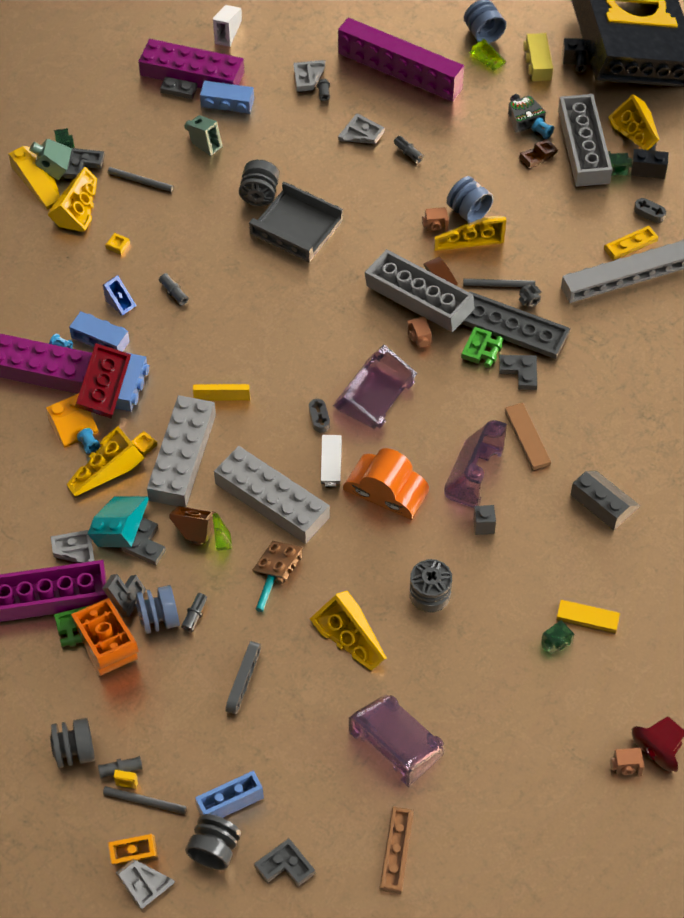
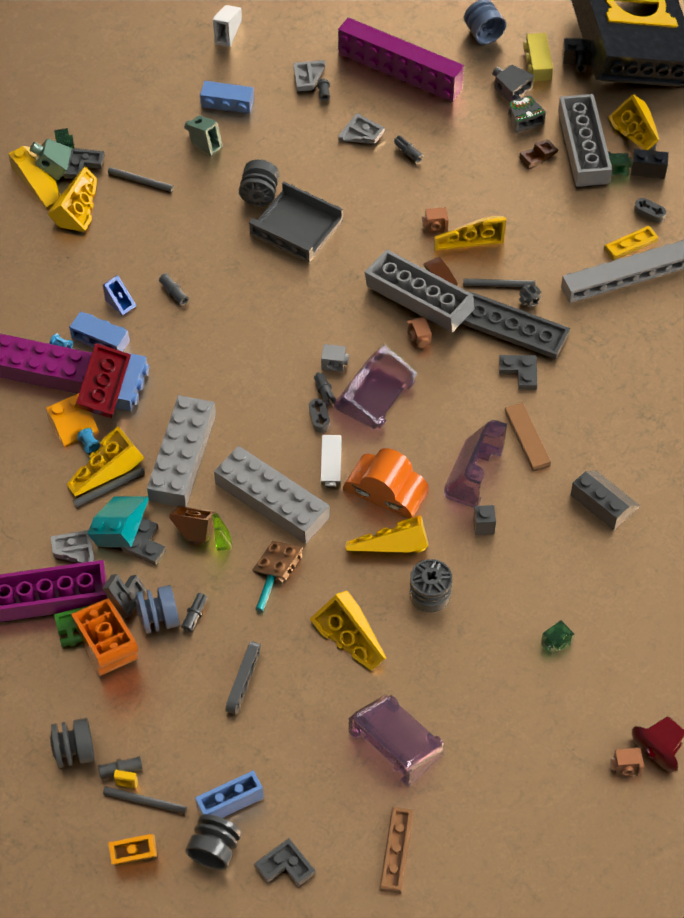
(108, 487): none -> dark grey bar
(117, 243): yellow tile -> none
(143, 882): light grey wing -> none
(144, 443): yellow tile -> none
(178, 88): dark grey plate -> none
(189, 64): magenta brick -> none
(221, 392): yellow tile -> none
(324, 388): none -> dark grey axle
(334, 358): none -> light grey brick
(405, 537): none -> yellow wedge
(470, 199): sand blue wheel -> none
(476, 345): bright green plate -> none
(477, 52): clear neon green slope -> none
(512, 81): none -> dark grey torso
(539, 124): dark azure bush -> none
(588, 616): yellow tile -> none

